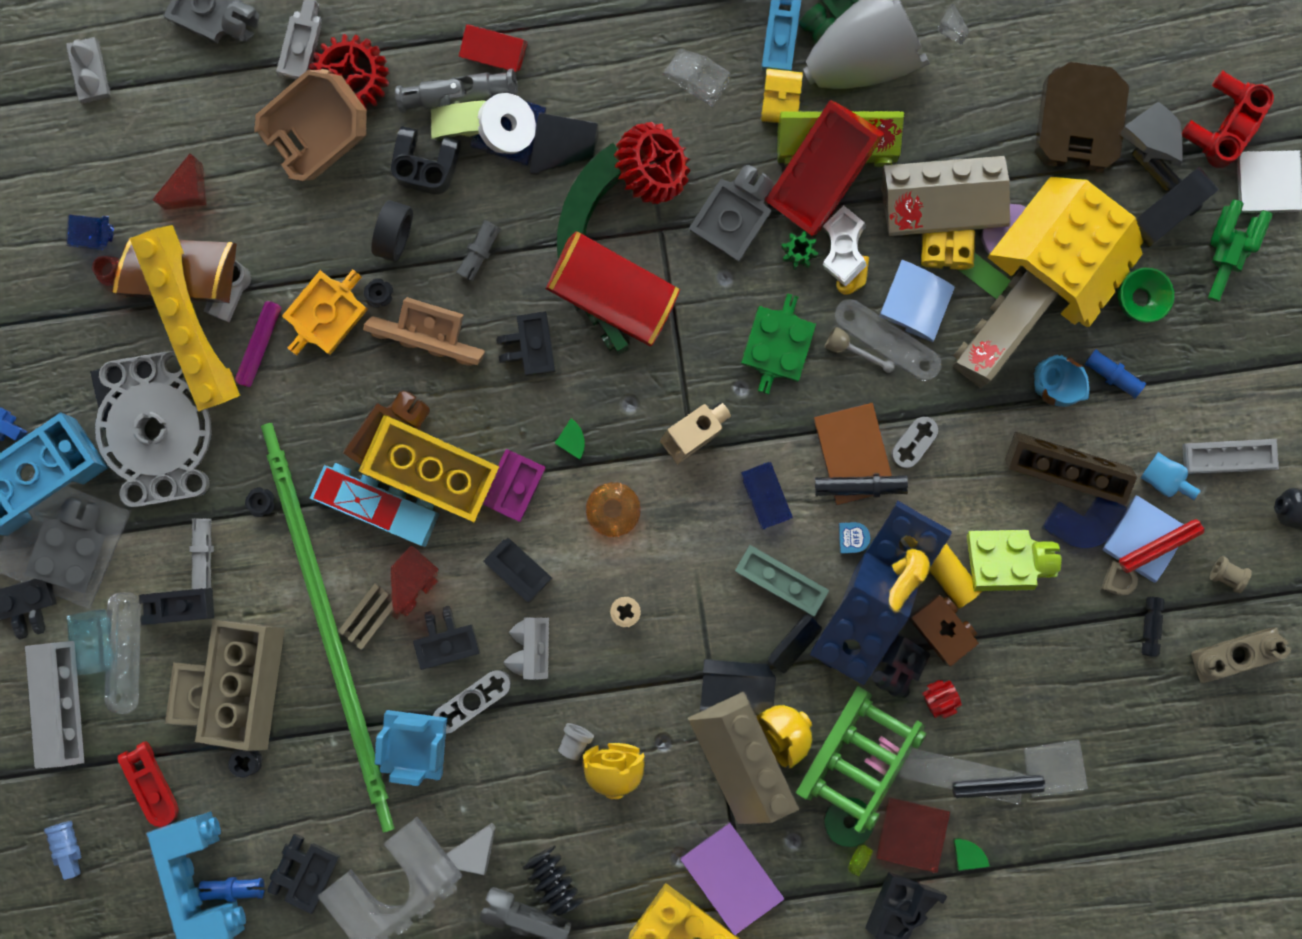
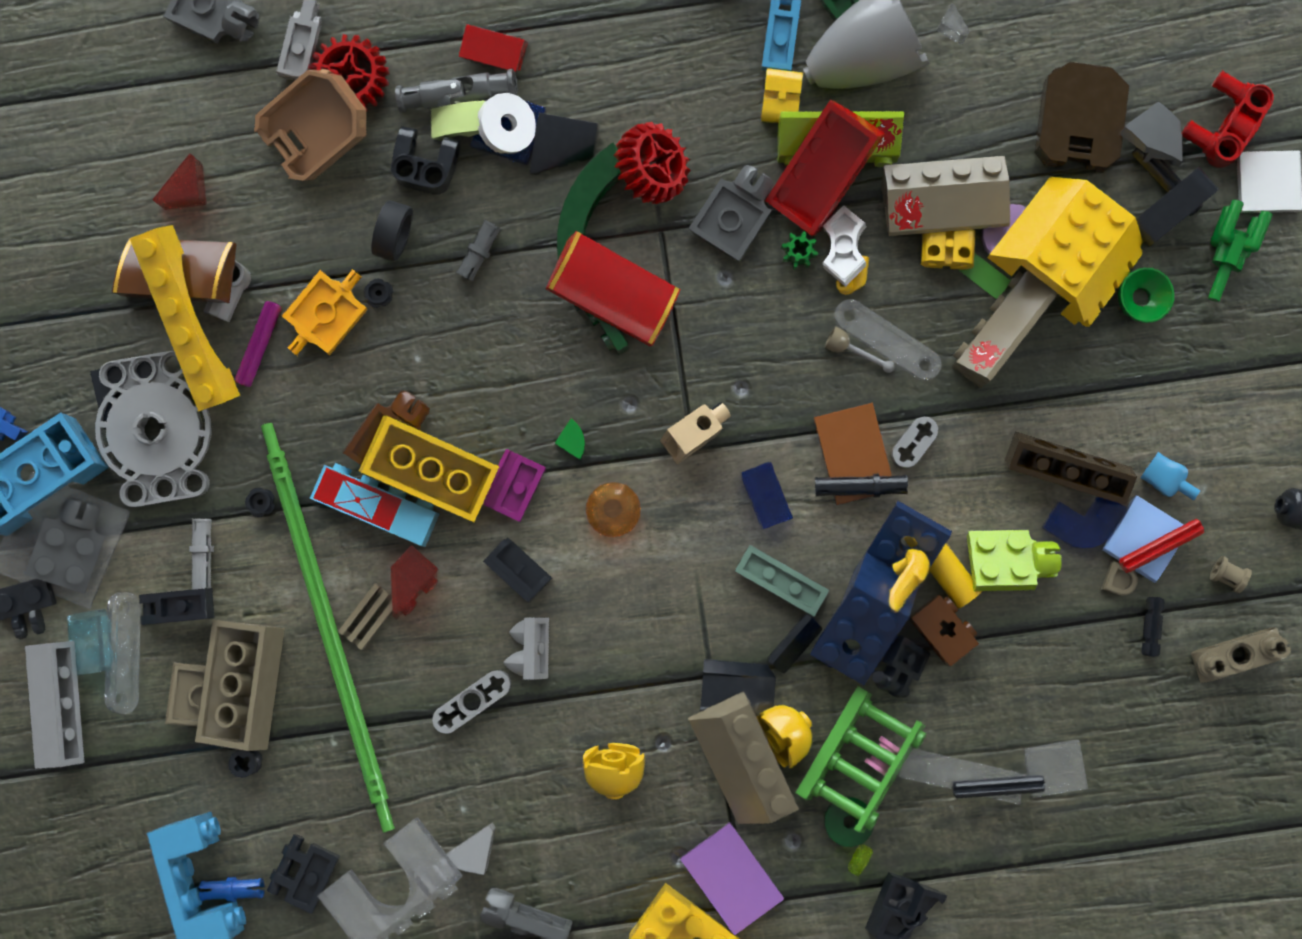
(64, 848): medium blue hinge -> none
(88, 70): light grey tile -> none
(89, 232): clear blue bracket -> none
(98, 265): clear red piece -> none
(149, 785): red plate -> none
(411, 747): dark azure panel -> none
(427, 328): medium nougat bracket -> none
(445, 646): black hinge -> none
(535, 344): black hinge -> none
(552, 883): black piece -> none
(574, 741): light grey piece -> none
(615, 614): tan bush -> none
(698, 75): clear slope -> none
(778, 344): green plate -> none
(816, 21): dark green wheel -> none
(853, 537): tile -> none
(913, 834): clear red tile -> none
(917, 300): light blue slope -> none
(942, 699): red gear -> none
(969, 855): green tile -> none
(1061, 381): dark azure hair -> none
(1115, 373): blue pin -> none
(1230, 456): light grey plate -> none

